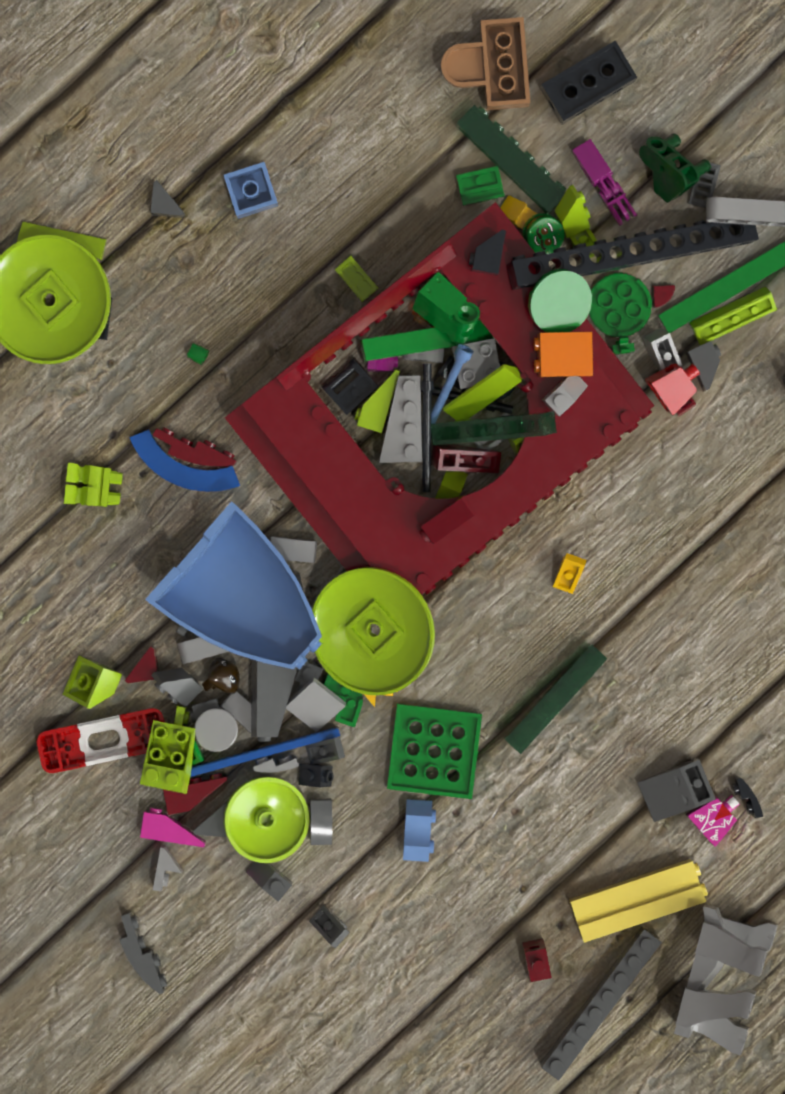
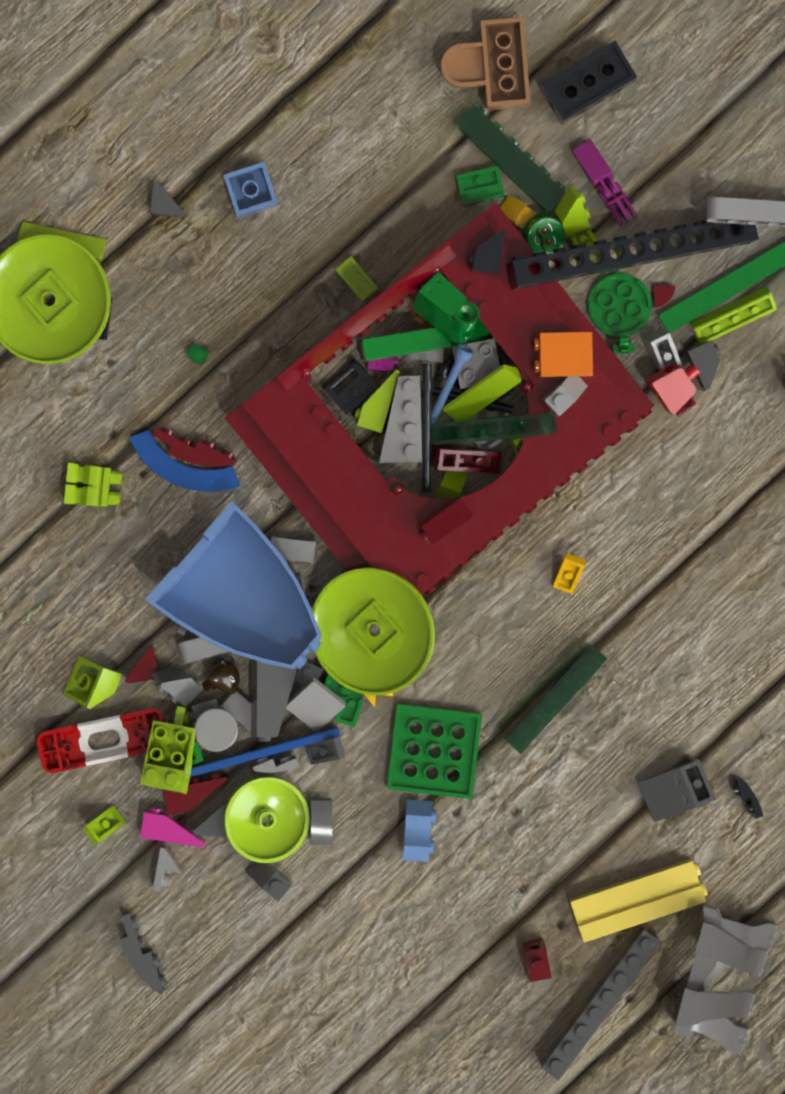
(103, 825): none -> lime slope
(315, 775): black bracket -> none
(329, 926): dark grey slope -> none
(560, 301): tile -> none
(669, 180): dark green piece -> none
(702, 203): dark grey slope -> none
(714, 818): dark pink torso -> none

